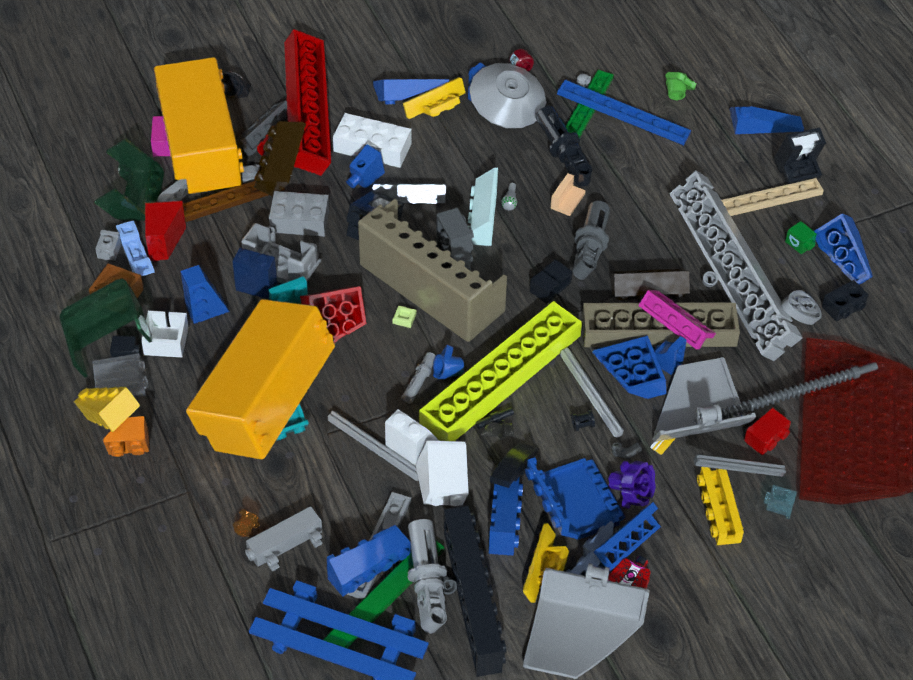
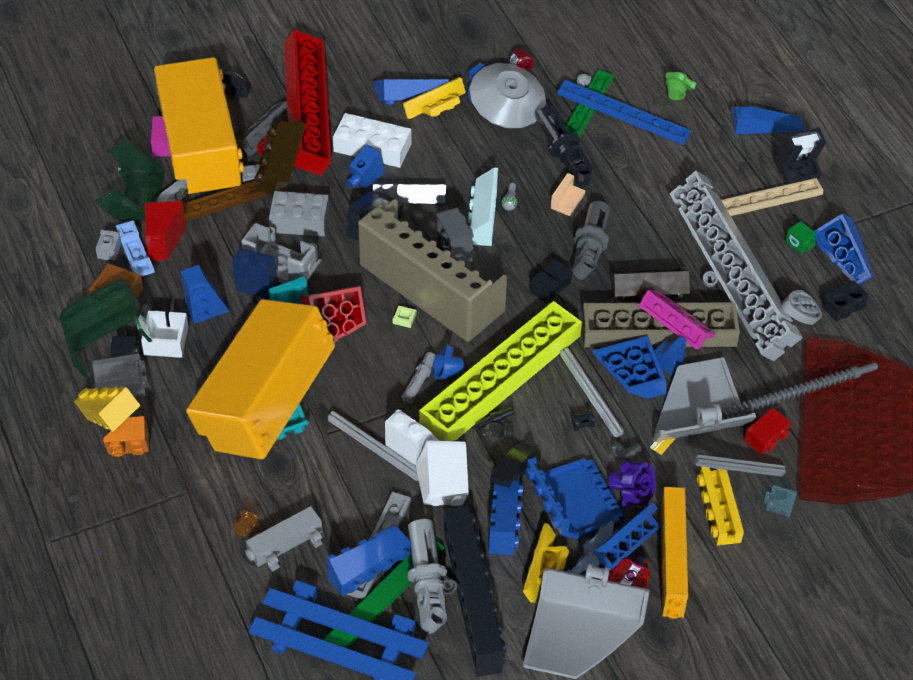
(673, 552): none -> light orange brick

